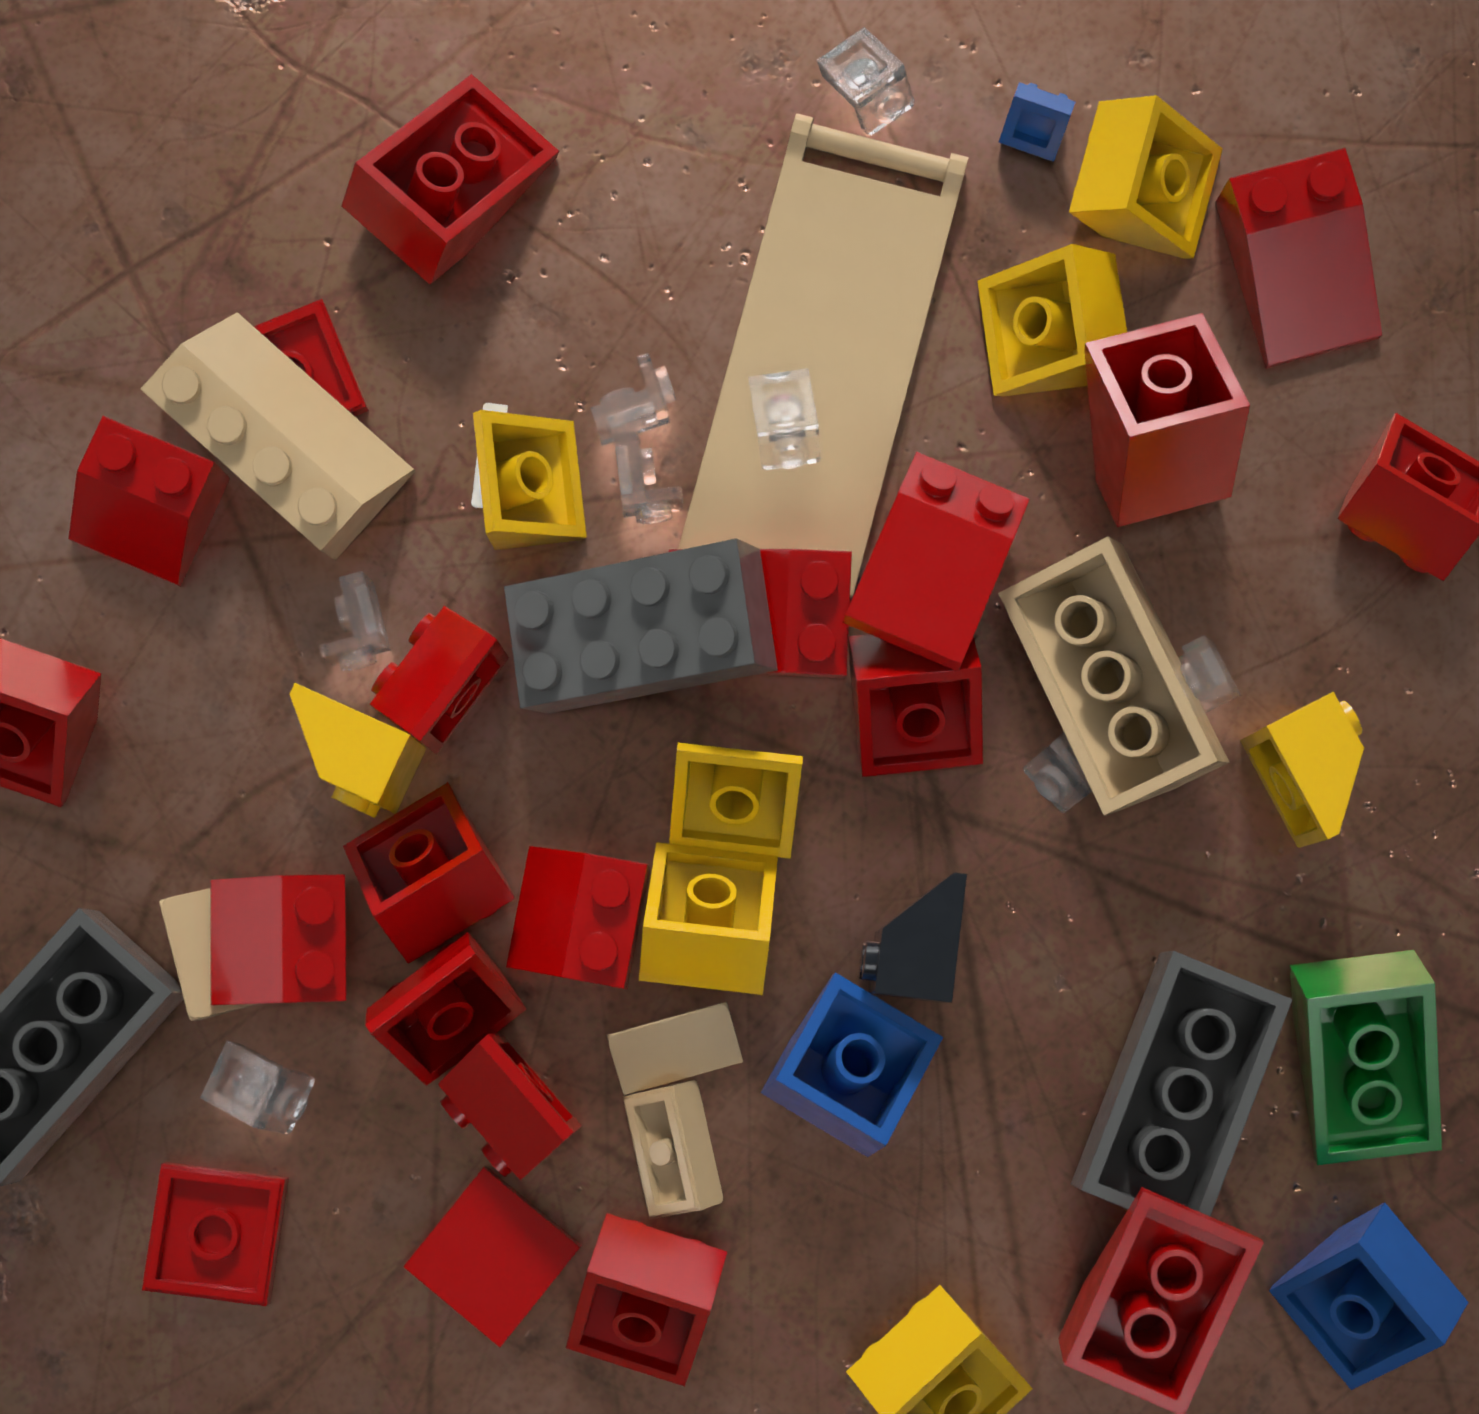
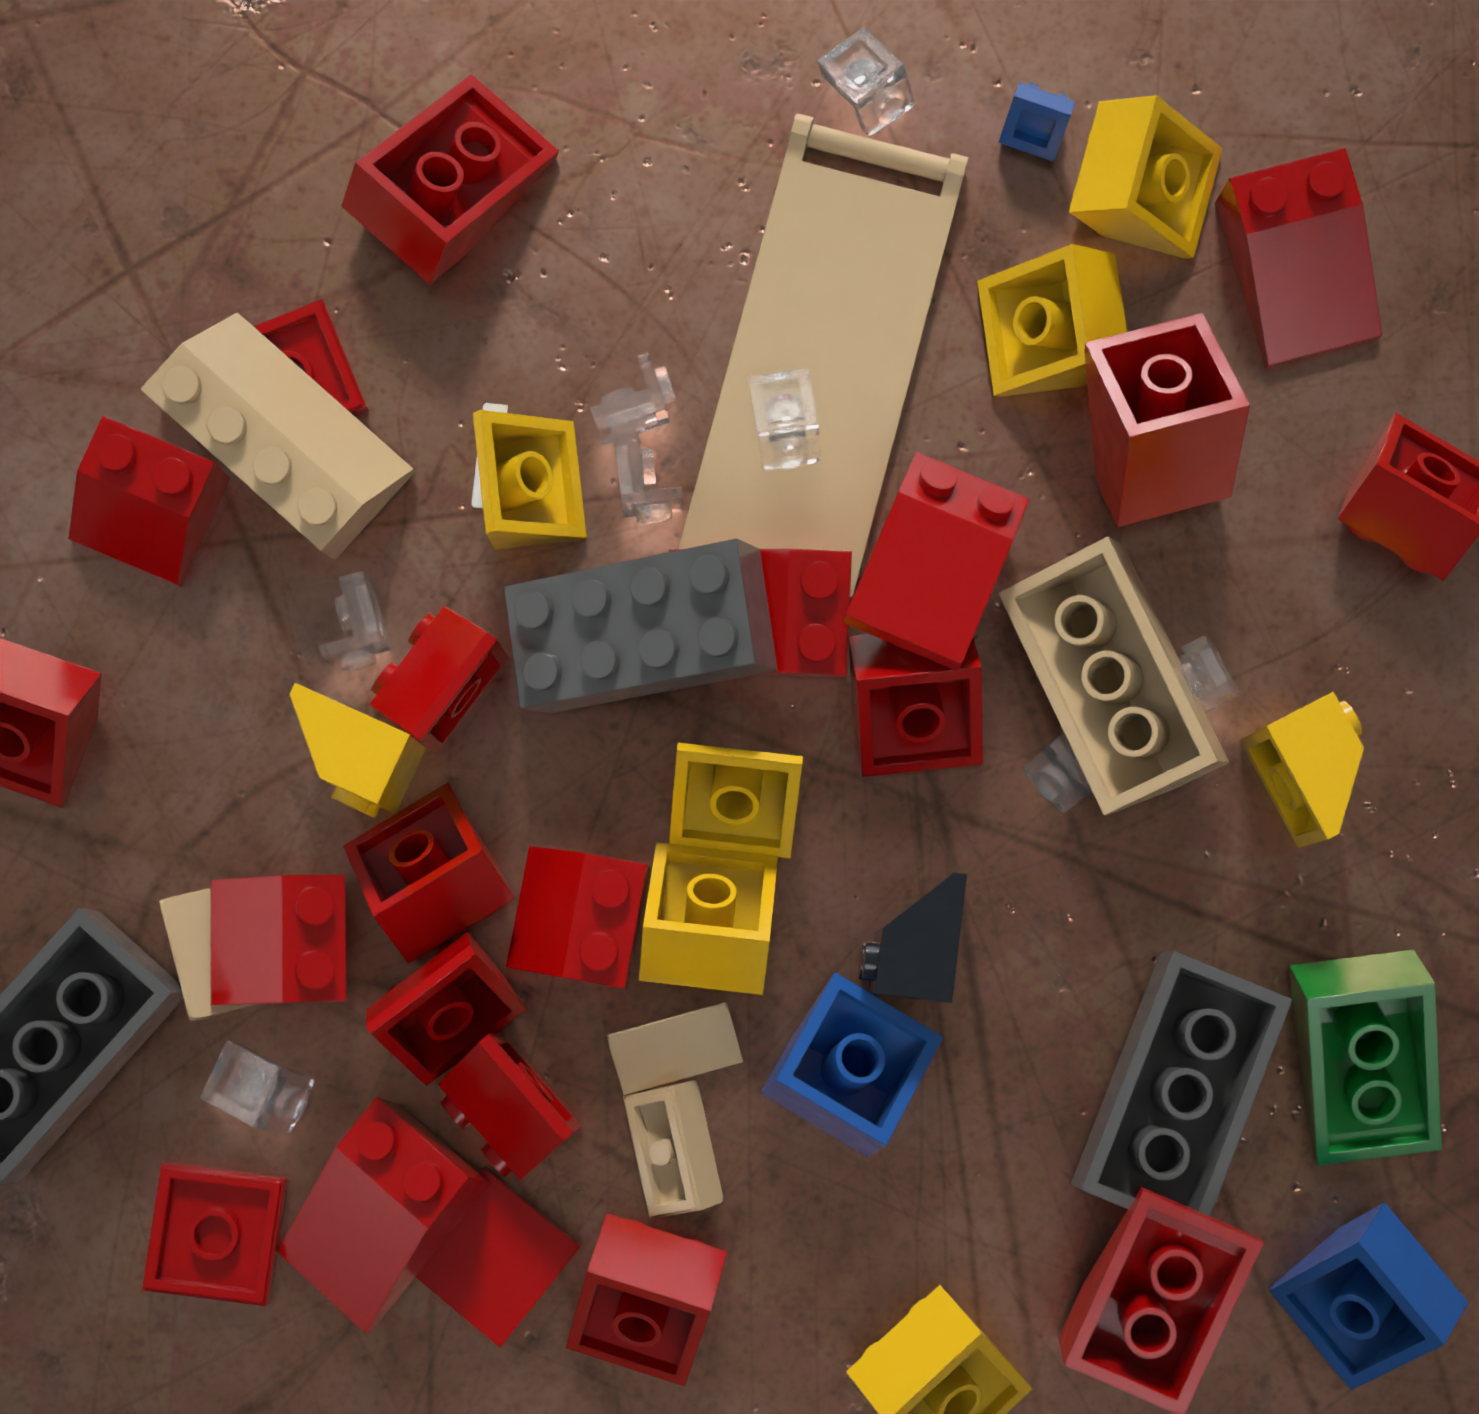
(379, 1212): none -> red slope

